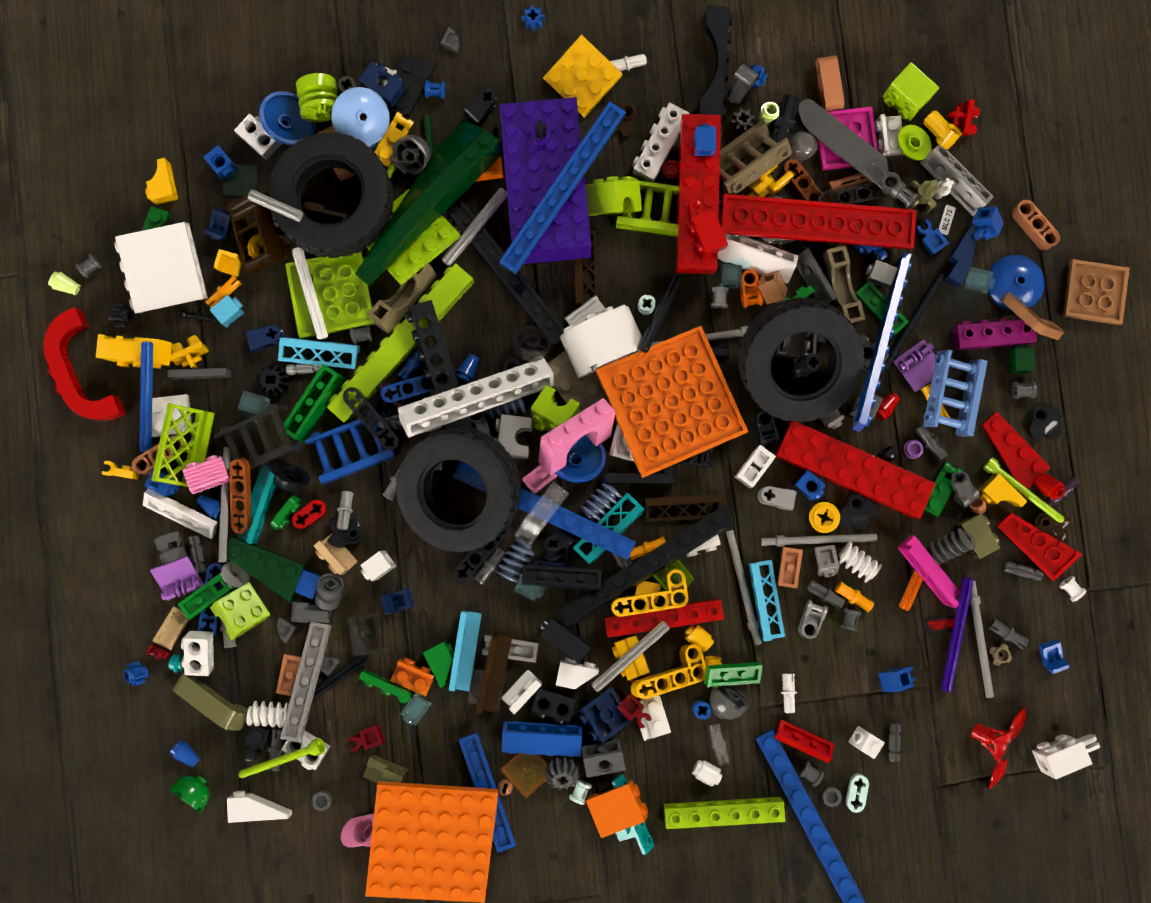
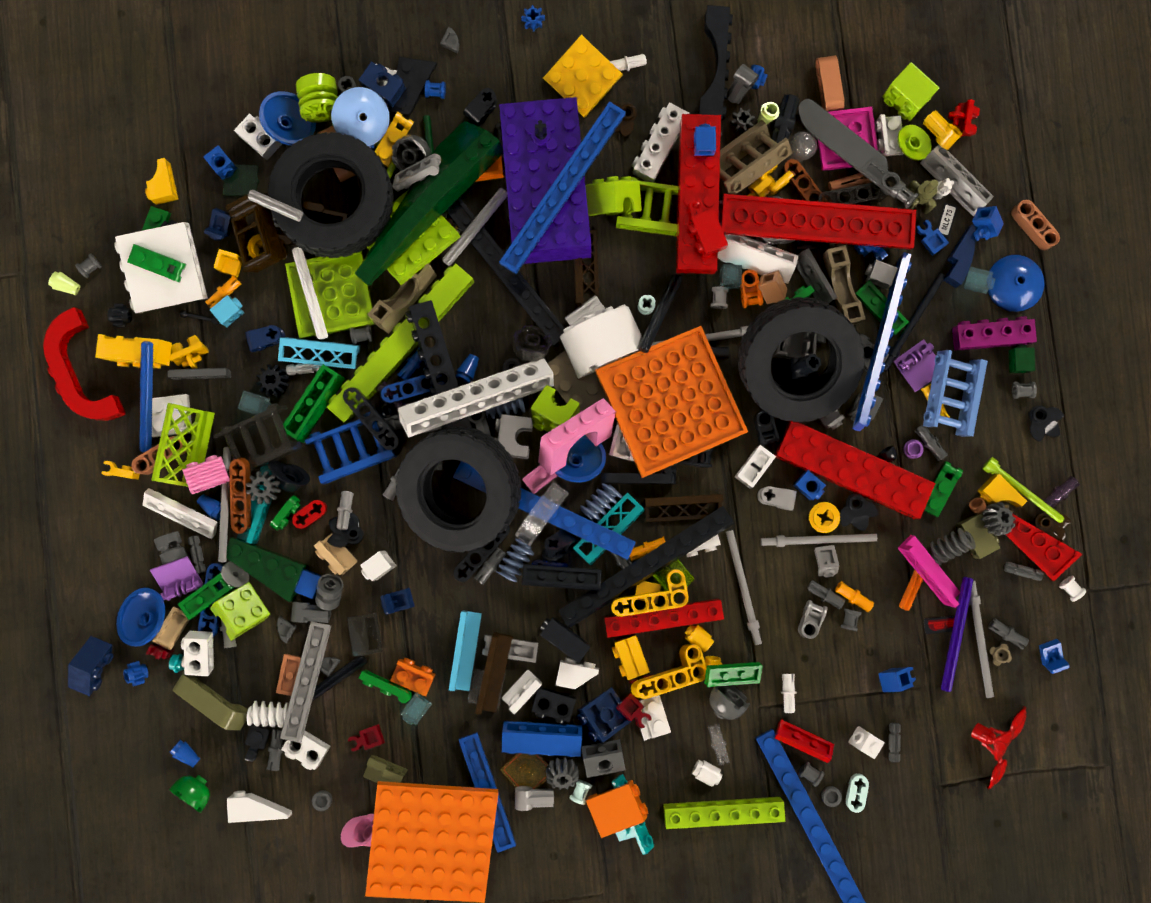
(87, 666): none -> dark blue brick
(140, 617): none -> blue dish
(156, 262): none -> green plate
(162, 488): blue brick -> none
(259, 494): none -> dark grey gear
(315, 747): lime piece -> none
(417, 172): none -> light grey plate
(440, 661): green slope -> none
(500, 787): nougat hinge -> none
(528, 798): none -> light grey piece
(530, 592): clear light blue brick -> none
(630, 656): light grey axle -> none
(670, 169): red plate -> none
(695, 709): blue bush -> none
(760, 603): medium azure fence -> none
(789, 567): nougat plate -> none
(859, 562): white piece -> none
(887, 406): red cone -> none
(964, 490): dark grey piece -> none
(998, 519): none -> dark grey gear
(1018, 456): red wing -> none
(1038, 324): medium nougat beam -> none
(1049, 486): red brick -> none
(1065, 754): white brick -> none
(1096, 292): medium nougat plate -> none

